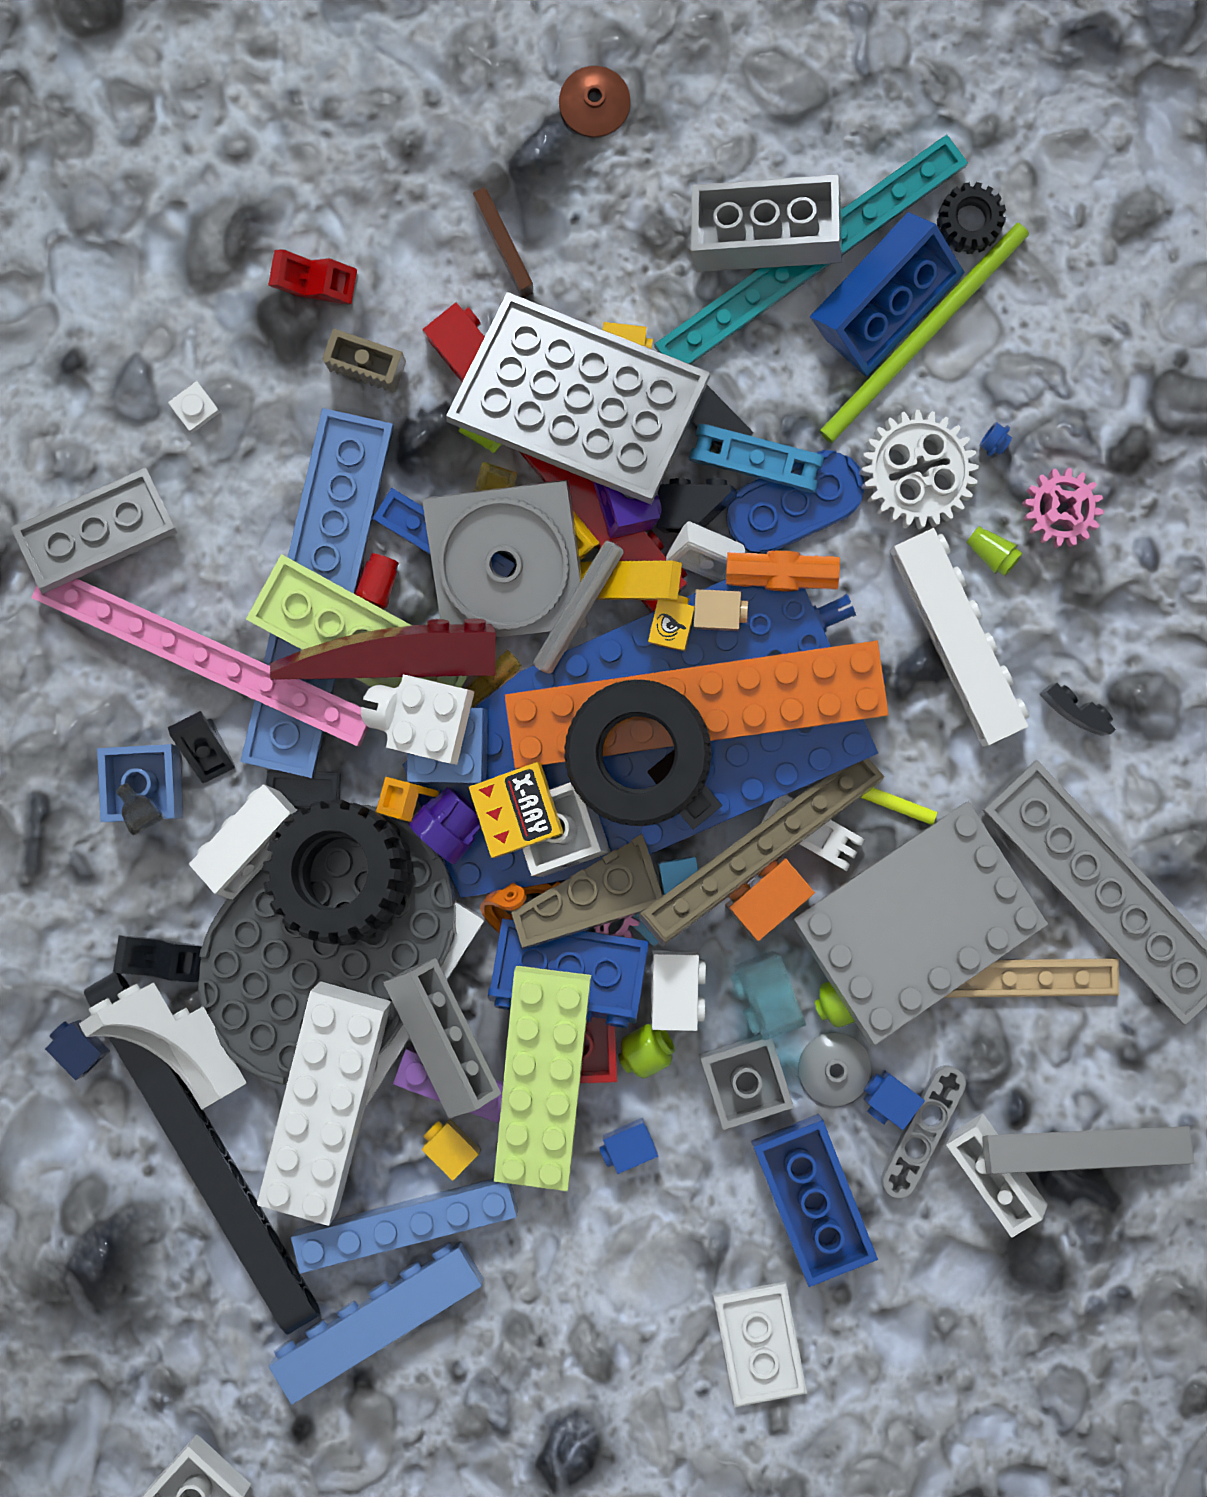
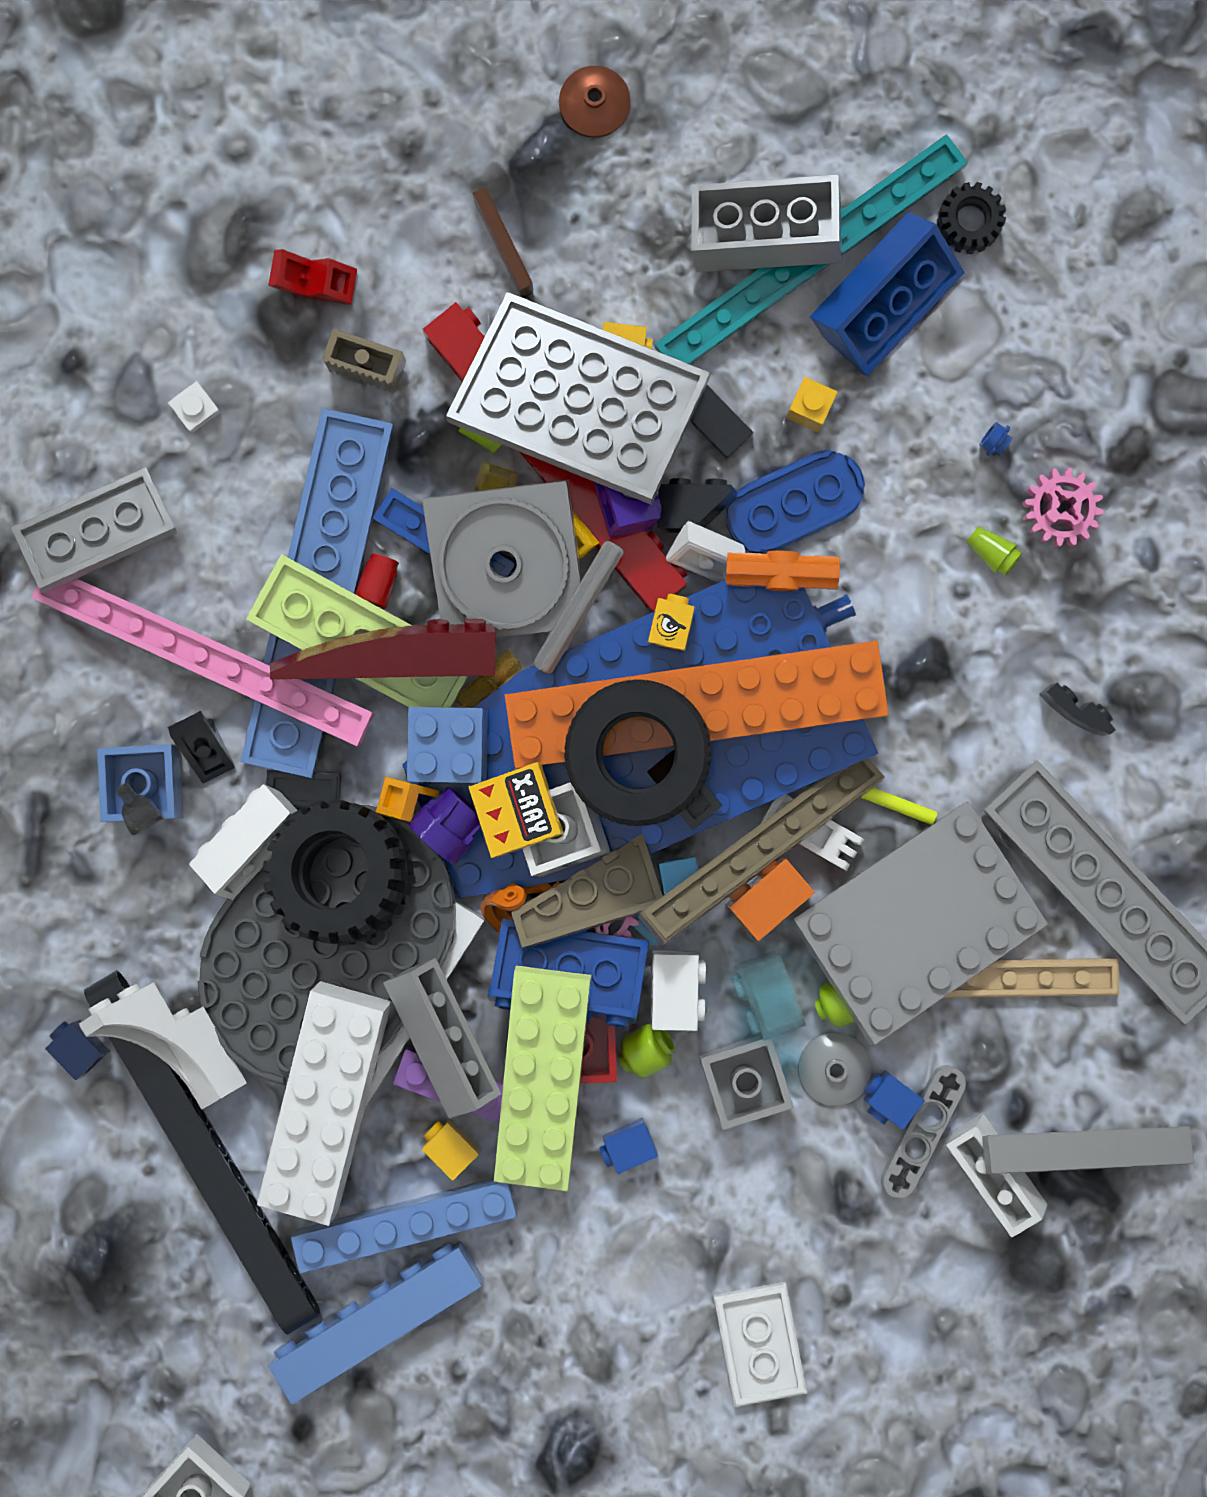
(157, 958): black slope -> none
(421, 717): white plate -> none
(641, 580): yellow tile -> none
(719, 610): tan brick -> none
(756, 457): dark azure plate -> none
(811, 404): none -> yellow brick
(814, 1200): blue brick -> none
(908, 439): white gear -> none
(924, 332): lime piece -> none
(959, 638): white brick -> none

